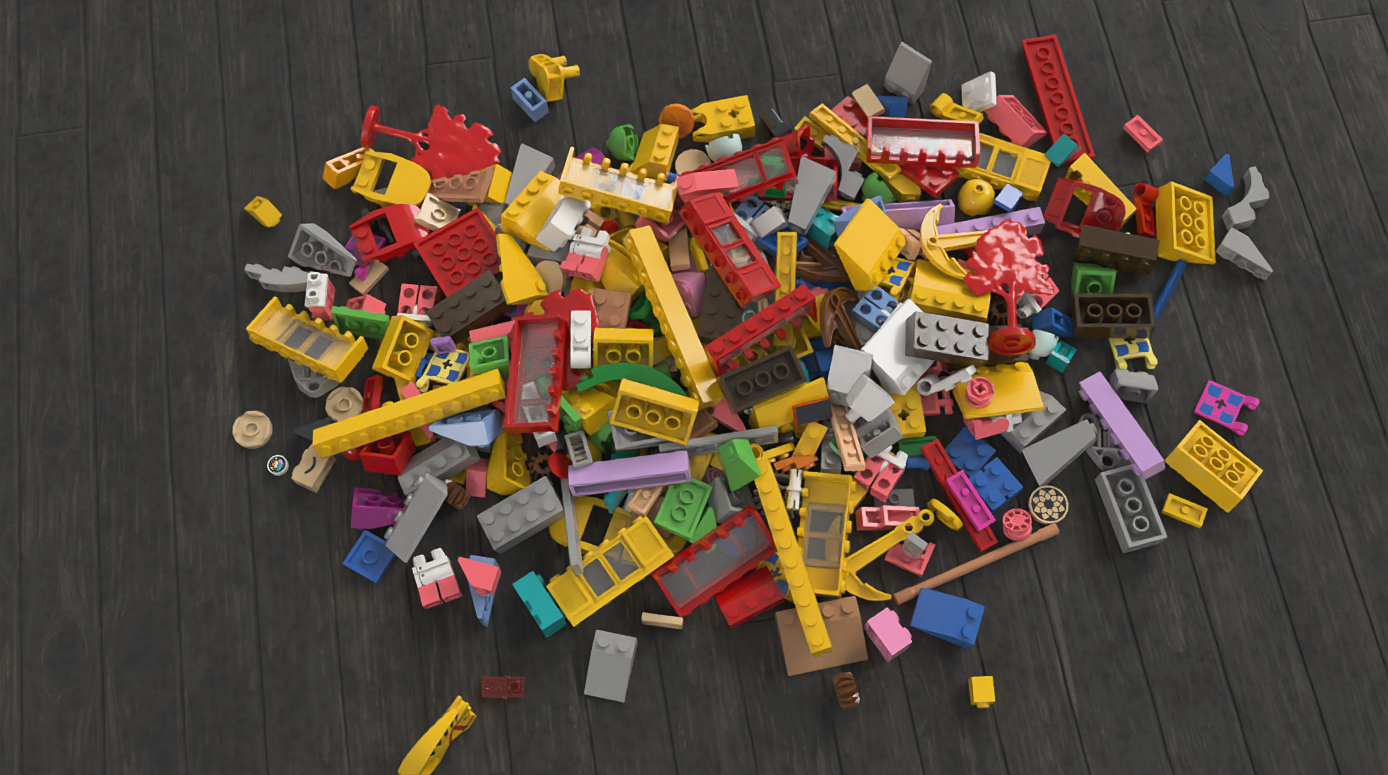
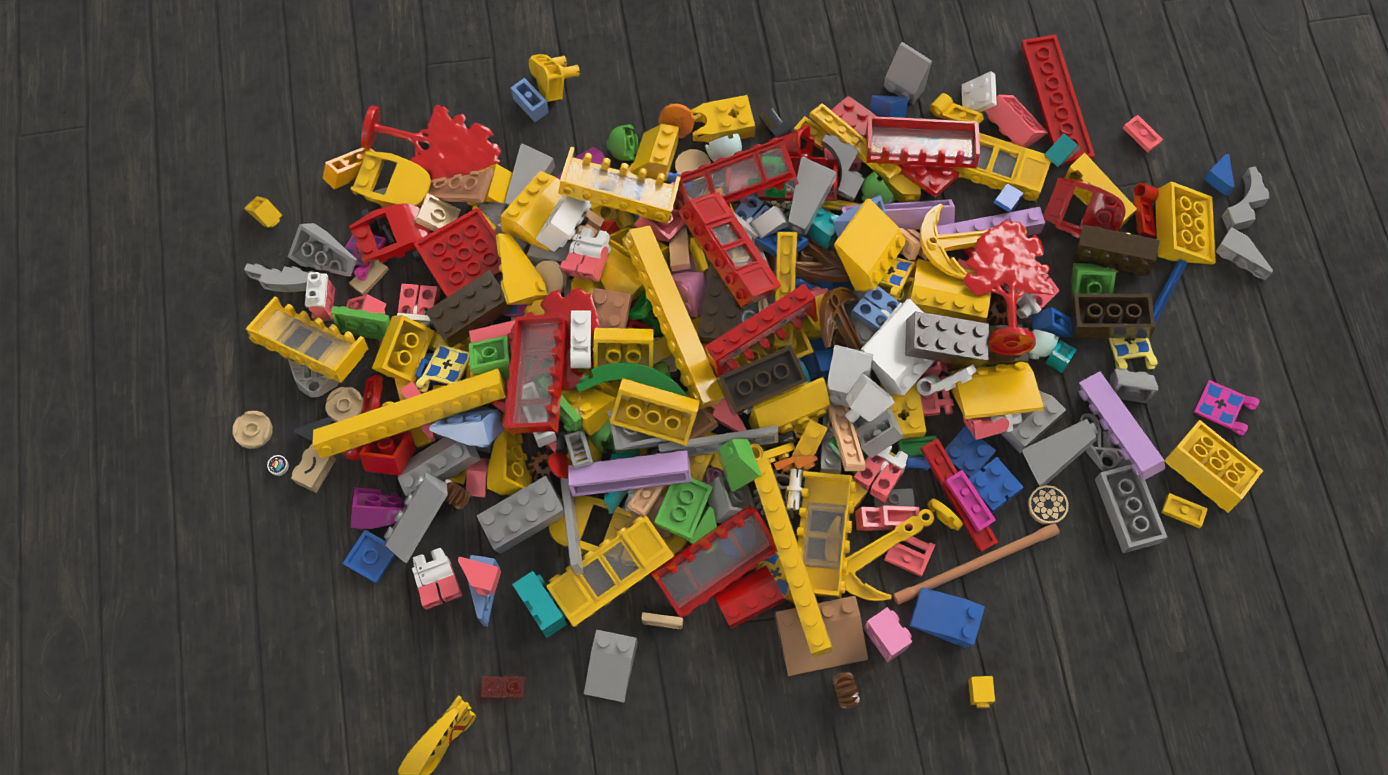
(443, 345): medium lavender tile -> none
(705, 183): coral slope -> none
(812, 411): black tile -> none
(868, 101): tan tile -> none
(914, 546): light grey plate -> none
(976, 197): yellow cylinder -> none
(979, 391): coral wheel -> none
(1017, 526): coral wheel -> none

